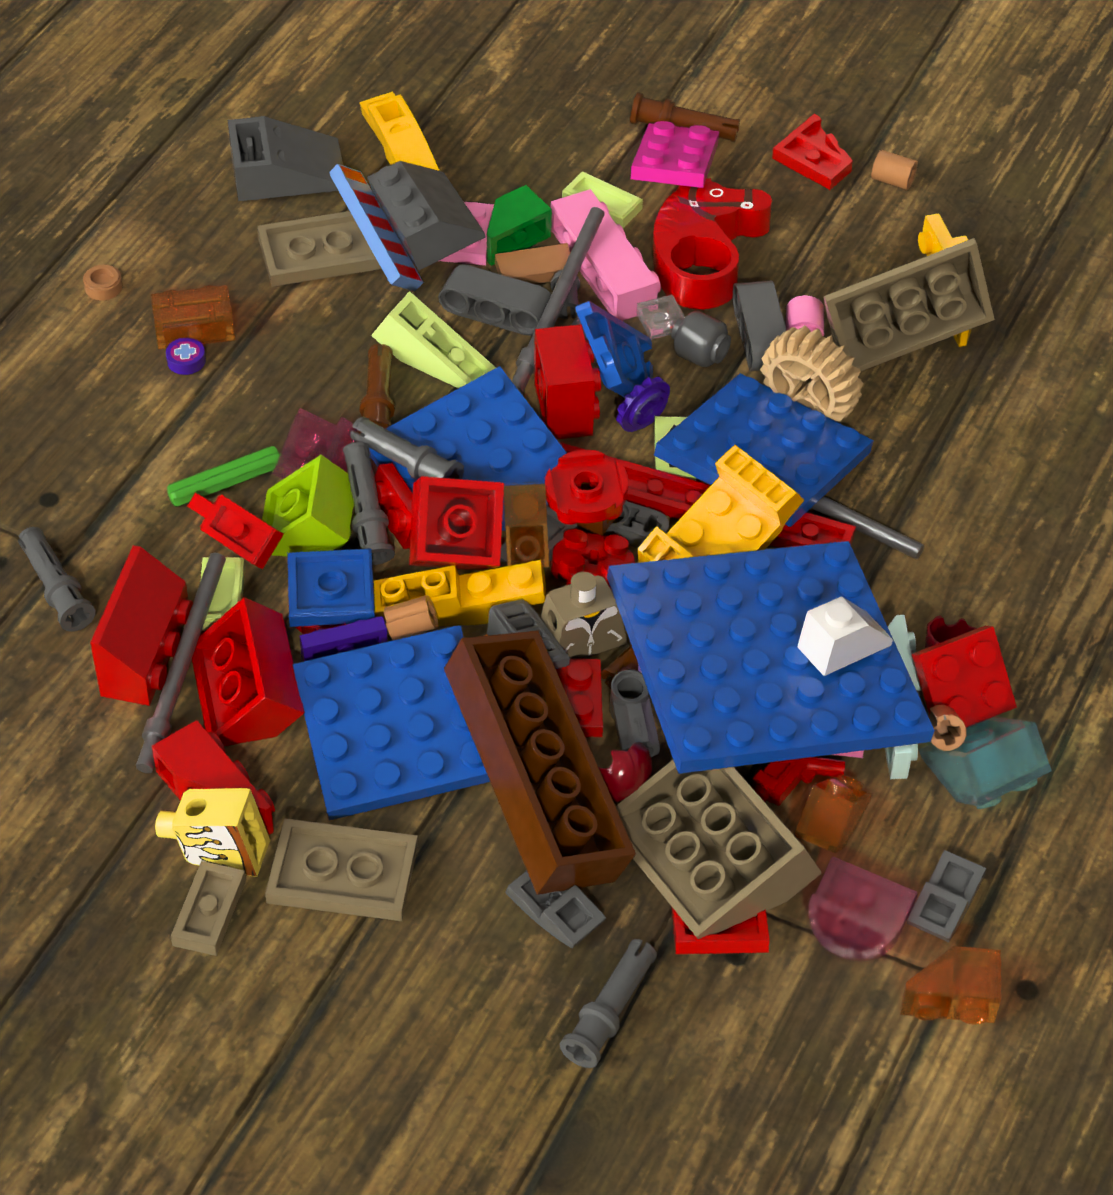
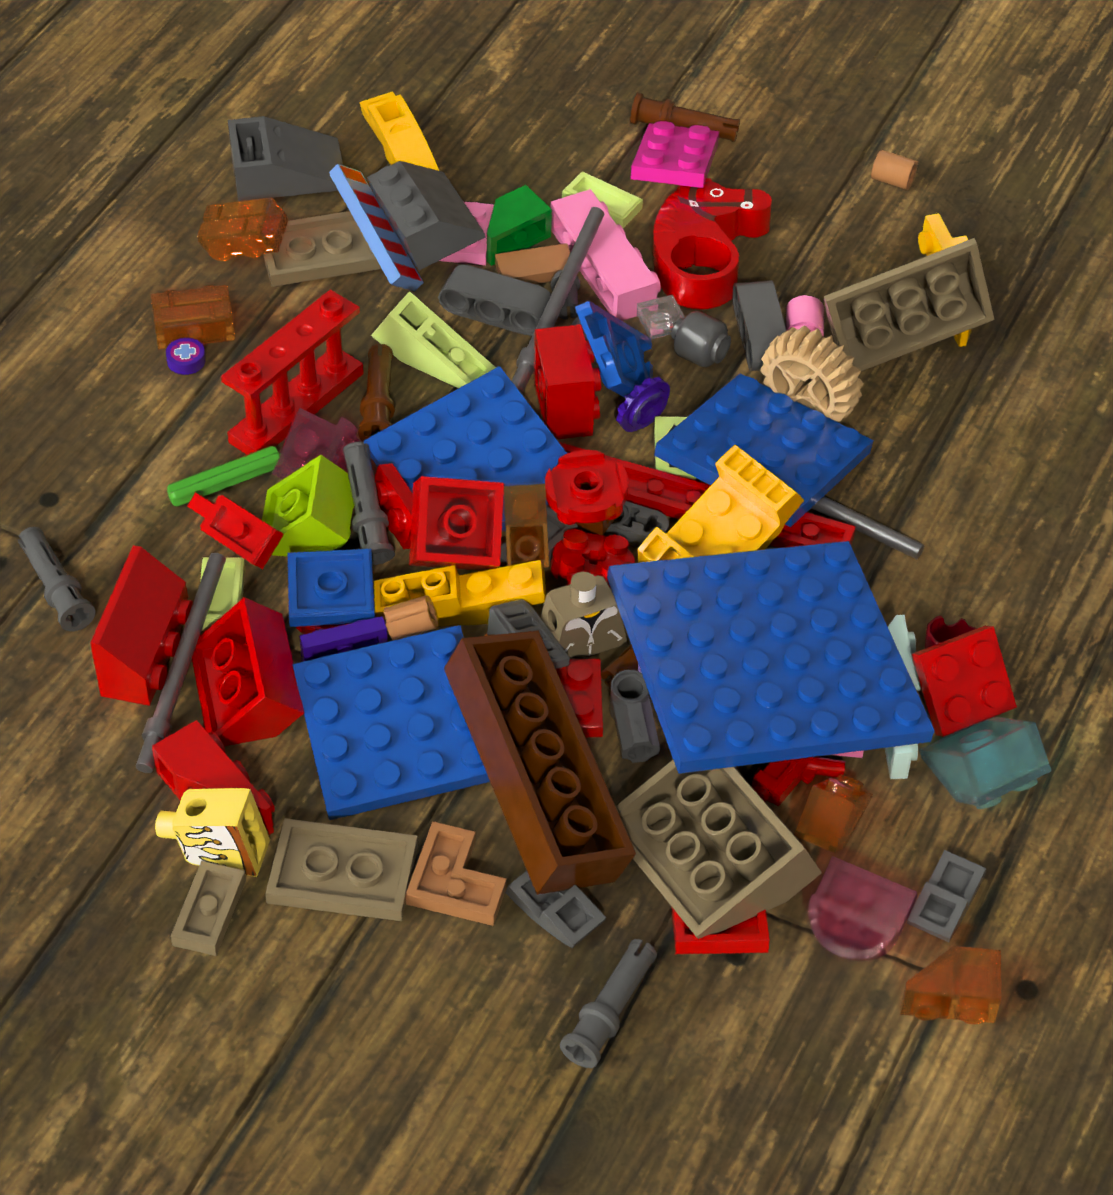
(102, 282): medium nougat tile -> none
(242, 229): none -> clear orange brick
(310, 390): none -> red fence
(418, 460): dark grey pin -> none
(445, 884): none -> medium nougat plate
(627, 771): dark red hair -> none
(814, 154): red wing -> none
(840, 635): white slope -> none
(948, 728): medium nougat piece -> none

